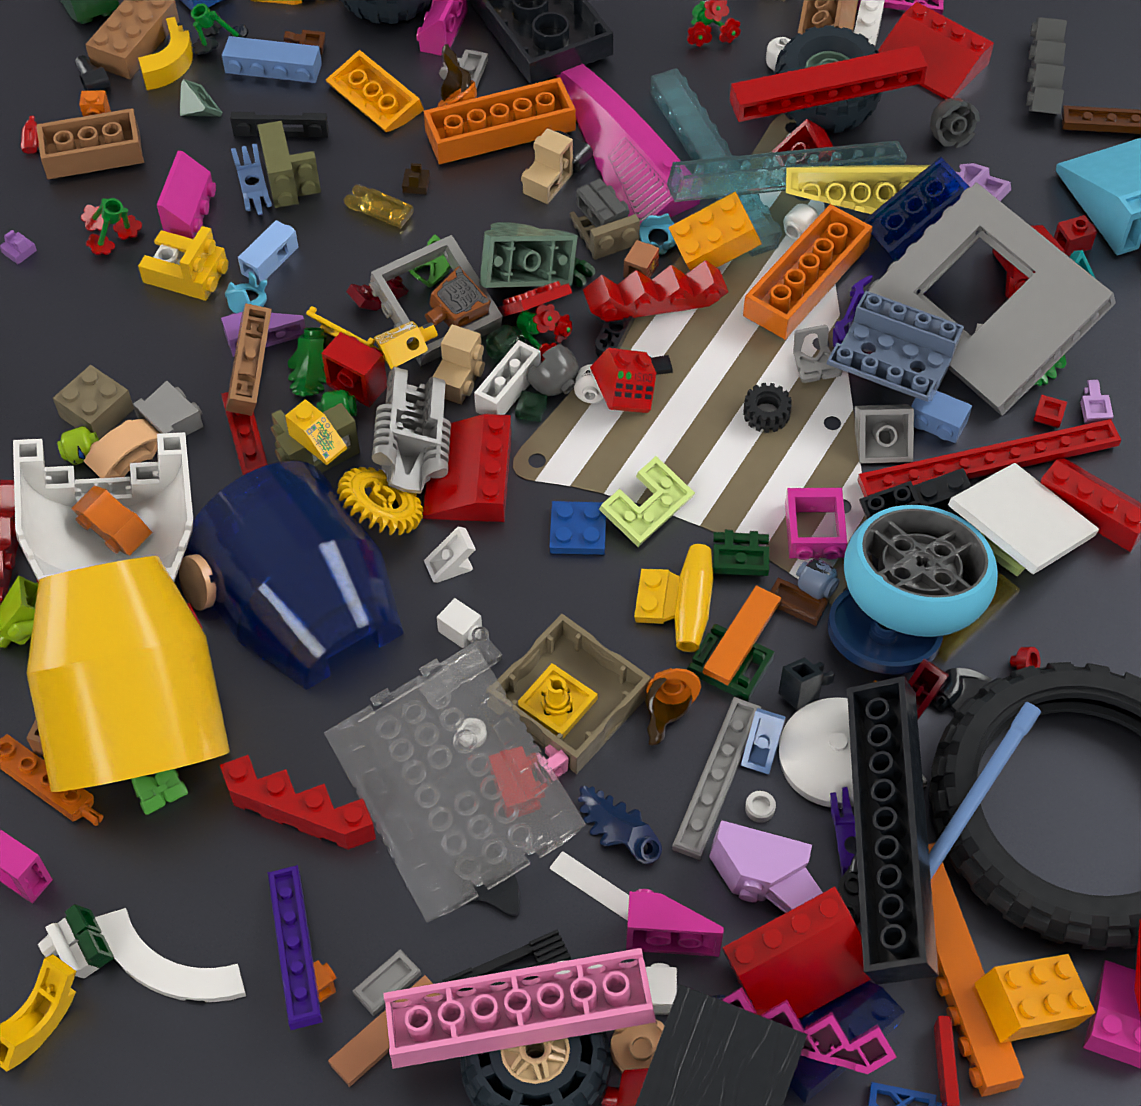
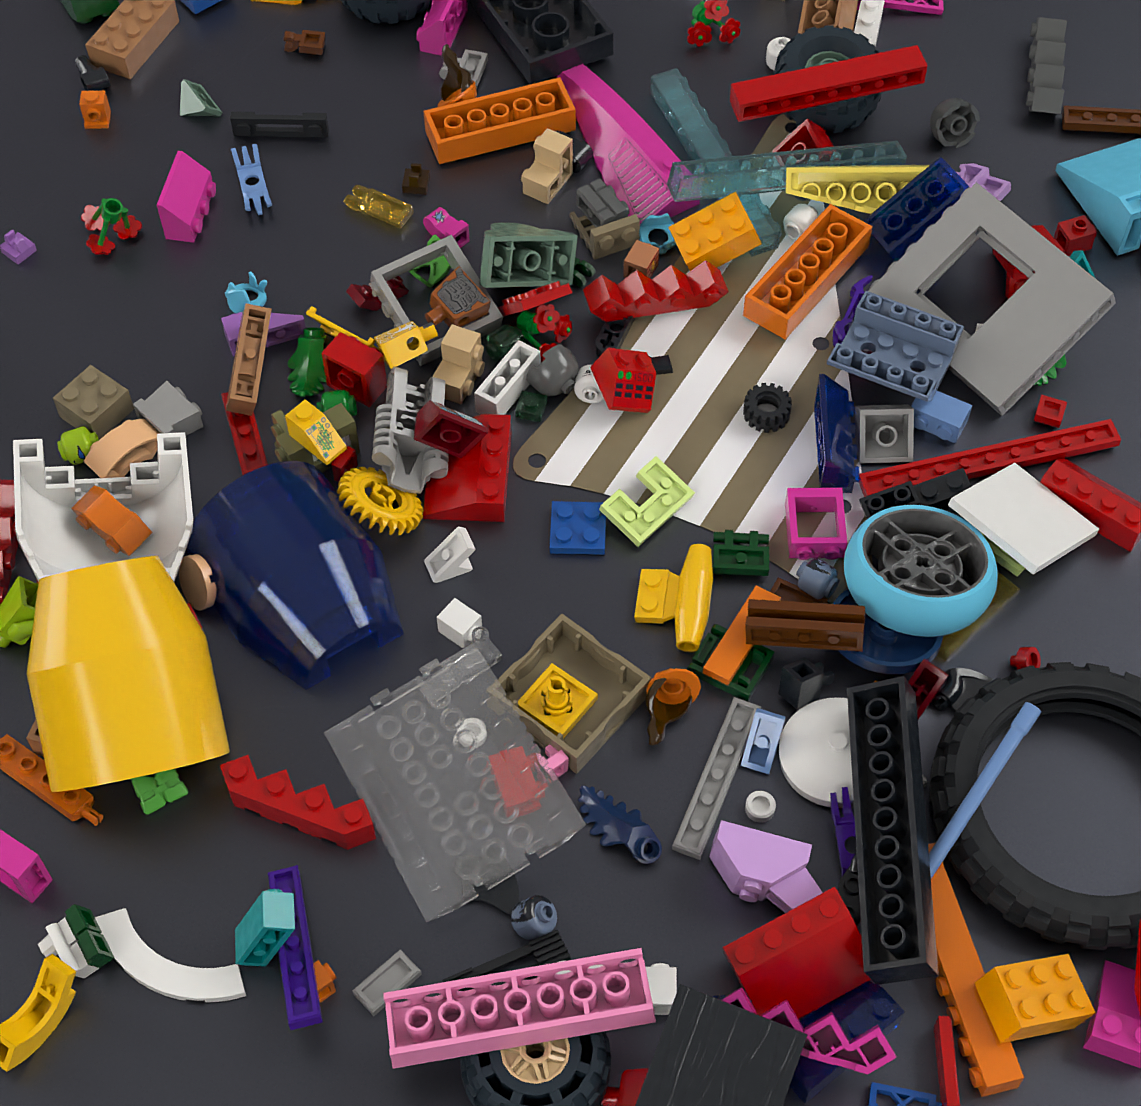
(29, 136): red piece -> none
(89, 143): medium nougat brick -> none
(171, 62): yellow arch -> none
(185, 264): yellow brick -> none
(209, 23): plant -> none
(264, 928): none -> teal brick
(268, 251): light blue brick -> none
(272, 59): medium blue brick -> none
(287, 174): olive brick -> none
(344, 462): none -> red plate
(367, 1046): nougat tile -> none
(375, 92): light orange slope -> none
(444, 225): none -> dark pink leg
(447, 429): none -> dark red slope
(534, 917): none -> sand blue head
(591, 884): white sticker -> none
(635, 1045): light nougat tile -> none
(669, 927): dark pink slope -> none
(805, 625): none -> reddish brown brick
(811, 368): light grey piece -> none
(835, 436): none -> clear blue slope
(949, 49): red slope -> none
(1094, 405): lavender plate -> none

